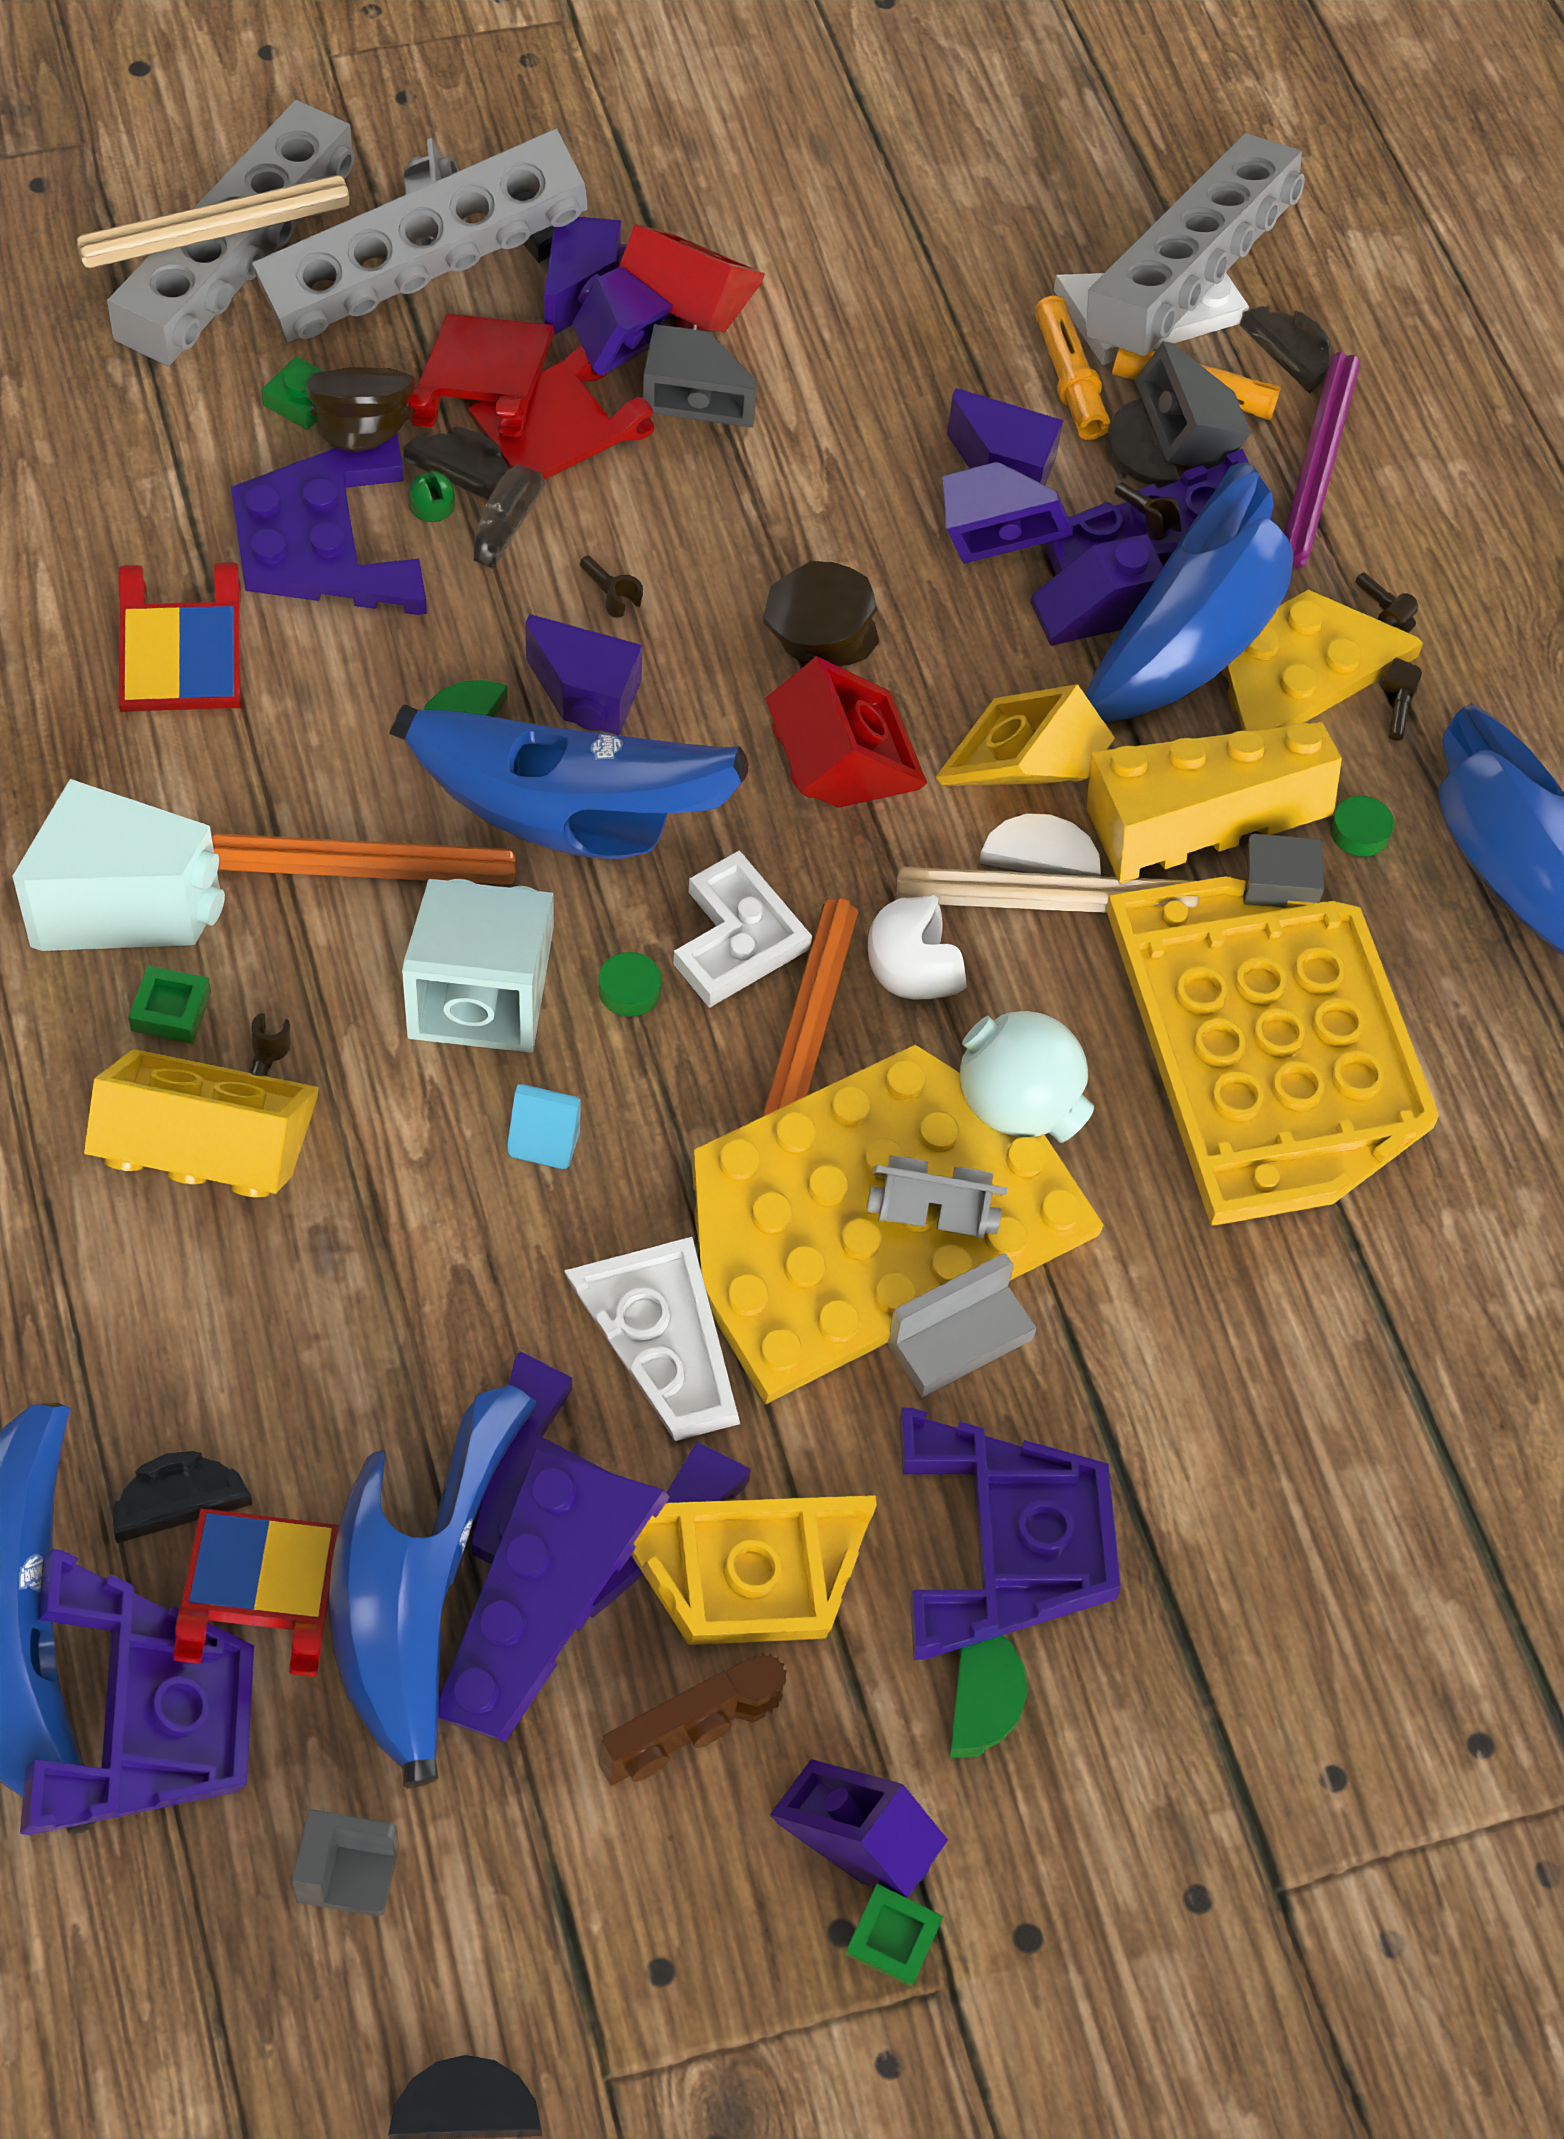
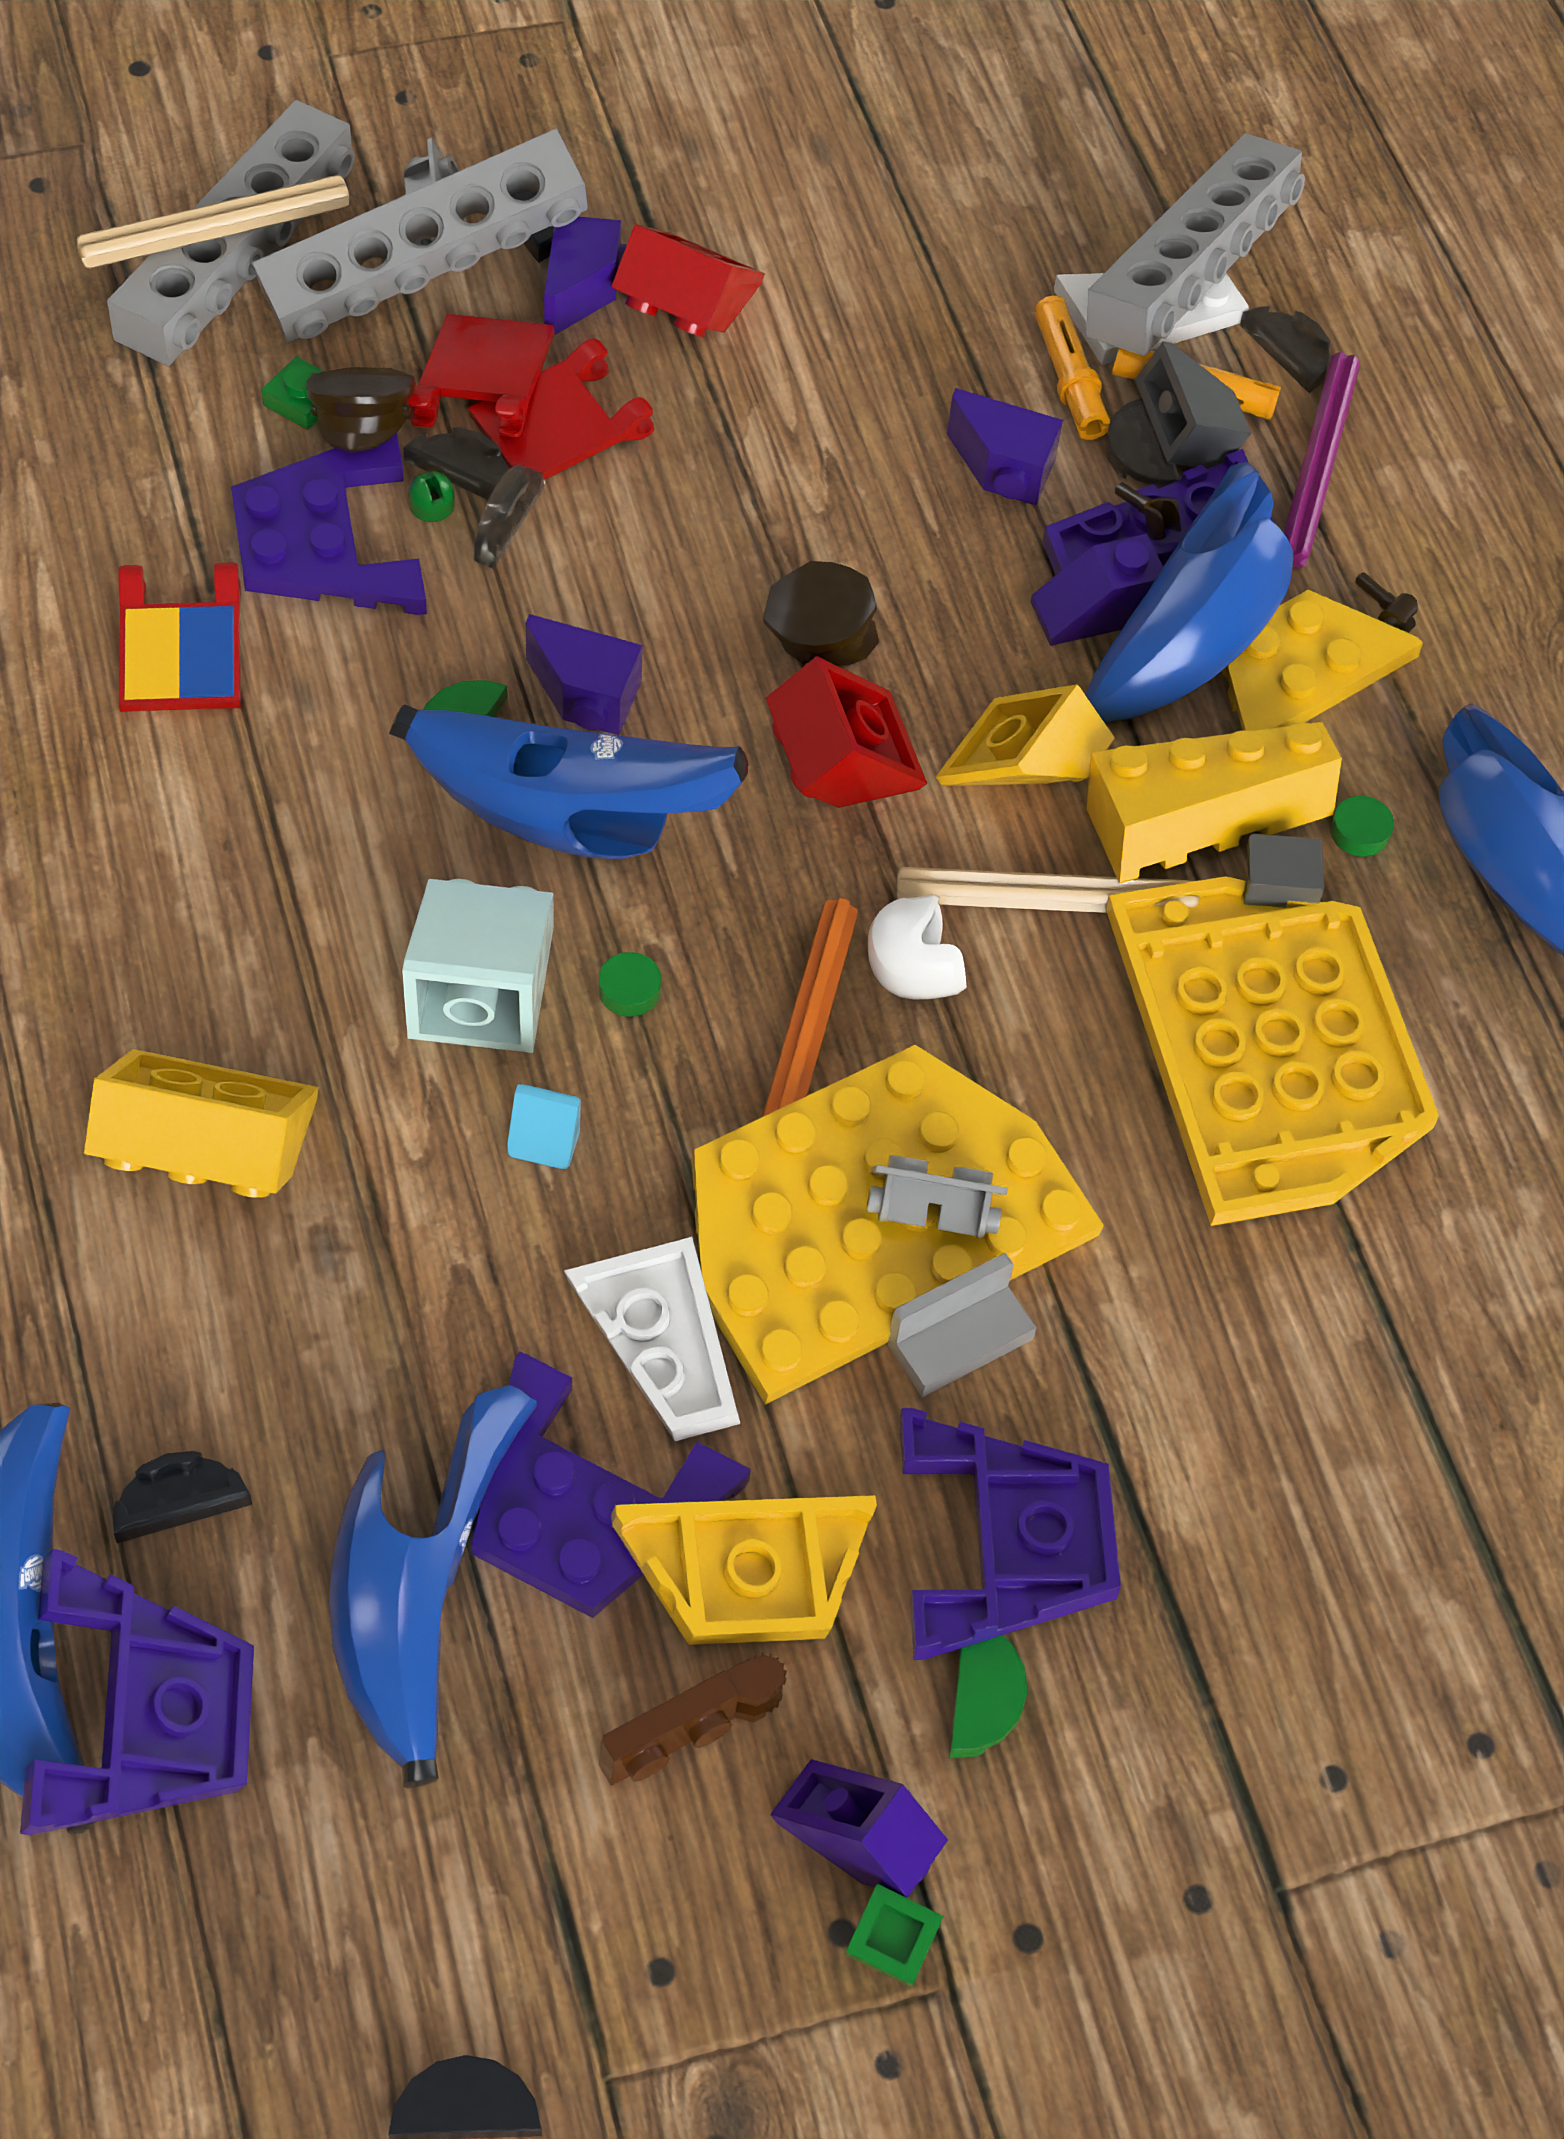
(117, 875): light aqua slope -> none
(169, 1004): green plate -> none
(258, 1575): flag -> none
(268, 1047): dark brown hand -> none
(345, 1863): dark grey panel -> none
(364, 859): orange axle -> none
(551, 1565): dark purple wing -> none
(614, 587): dark brown hand -> none
(617, 318): dark purple slope -> none
(697, 378): dark grey slope -> none
(751, 931): white plate -> none
(1000, 512): dark purple slope -> none
(1026, 1076): light aqua brick -> none
(1041, 846): white tile -> none
(1402, 681): dark brown hand -> none

